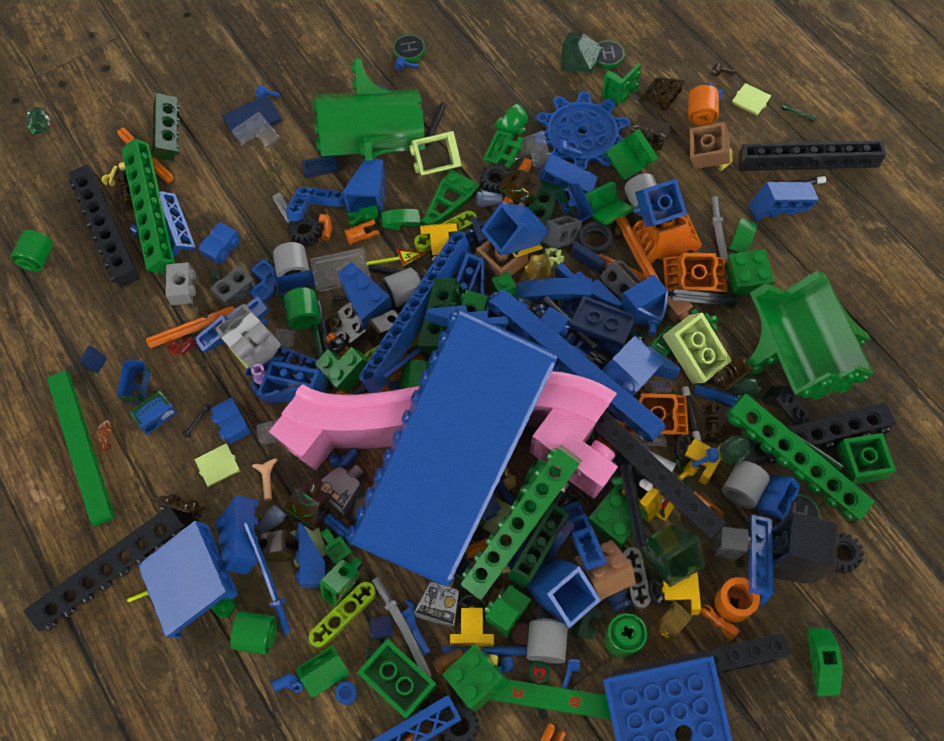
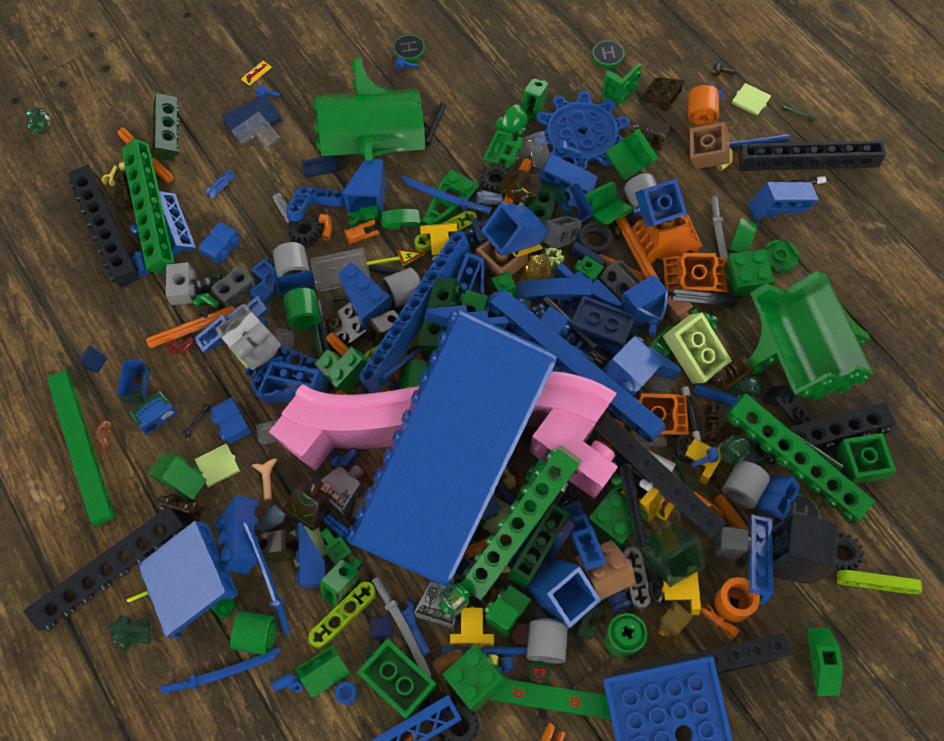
(32, 250): green piece -> none
(128, 635): none -> clear green hips
(139, 261): none -> blue pin
(174, 473): none -> green brick
(195, 681): none -> blue sword
(204, 285): none -> black tile
(206, 299): none -> green arm
(219, 184): none -> blue axle
(256, 73): none -> yellow sticker
(258, 373): lavender pin -> none
(337, 345): black hinge -> none
(447, 197): none -> blue sword
(452, 149): yellowish green window -> none
(453, 599): none -> green head
(536, 92): none -> green torso
(572, 665): blue hand -> none
(579, 53): clear green slope -> none
(589, 268): none -> green brick
(688, 470): yellow hand -> none
(730, 513): none -> orange axle
(774, 139): none -> blue bar
(781, 256): none -> green tile
(879, 582): none -> lime beam

